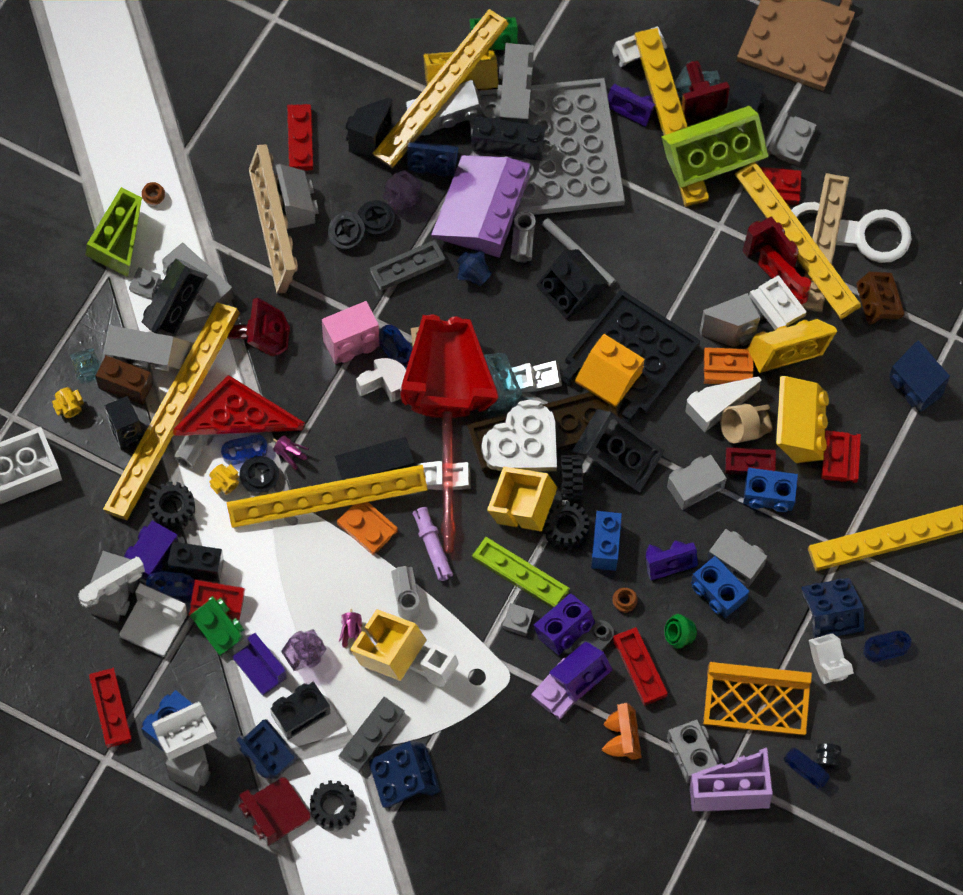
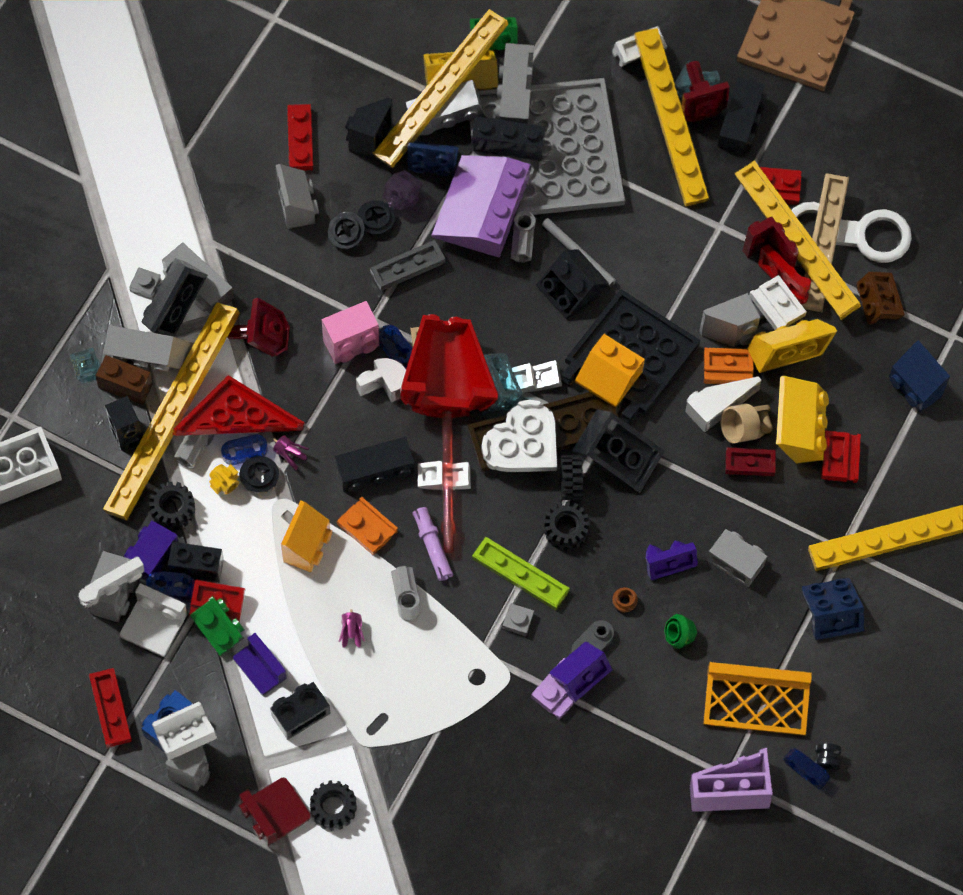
(68, 402): yellow gear -> none
(116, 233): lime wedge -> none
(153, 187): dark orange plate -> none
(267, 750): dark blue bracket -> none
(272, 220): tan plate -> none
(303, 650): clear purple brick -> none
(305, 538): none -> light orange slope
(327, 496): yellow tile -> none
(371, 734): dark grey plate -> none
(396, 645): yellow piece -> none
(403, 773): dark blue bracket -> none
(435, 664): white brick -> none
(473, 268): dark blue rock -> none
(522, 498): yellow piece -> none
(564, 624): dark purple brick -> none
(606, 540): blue brick -> none
(628, 742): orange tile -> none
(631, 105): dark purple tile -> none
(640, 666): red plate -> none
(687, 752): light grey brick -> none
(696, 481): light grey brick -> none
(715, 146): lime slope -> none
(725, 584): blue brick -> none
(770, 483): blue brick -> none
(791, 139): light grey plate -> none
(829, 658): white brick -> none
(888, 651): clear blue beam -> none

